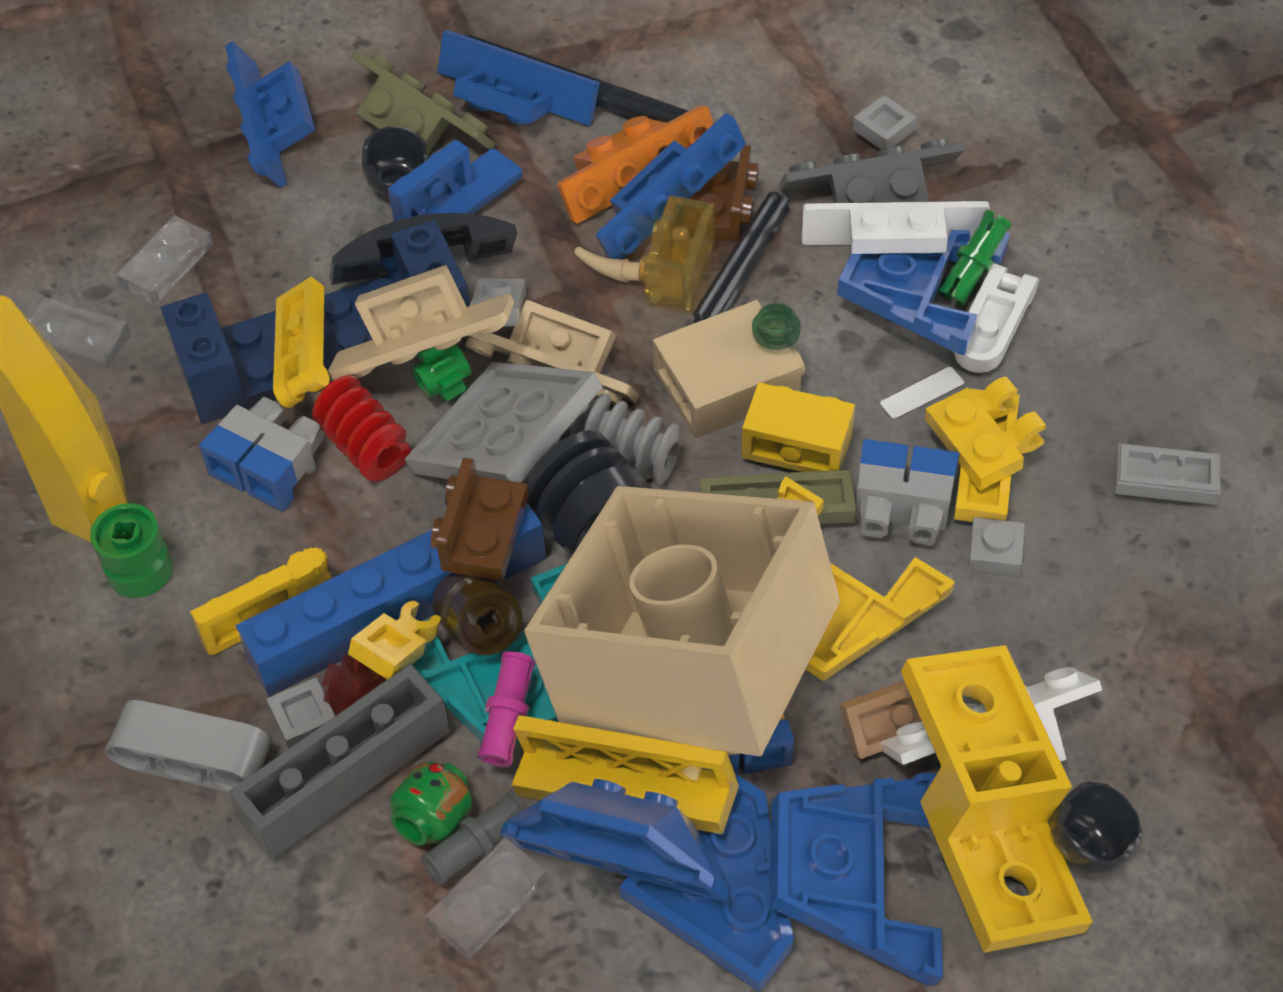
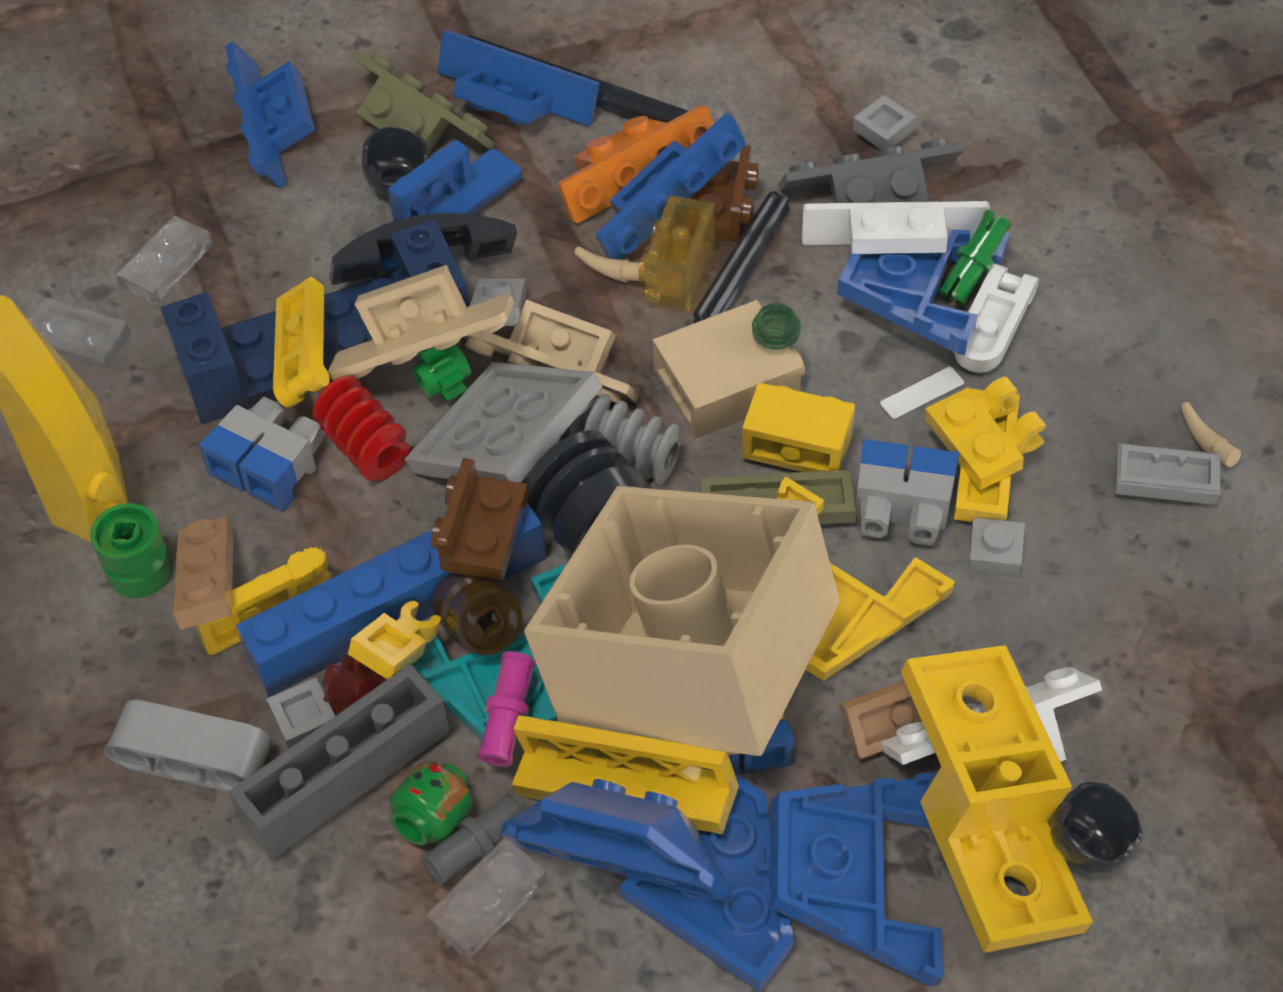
(203, 572): none -> medium nougat plate
(1208, 439): none -> tan helmet

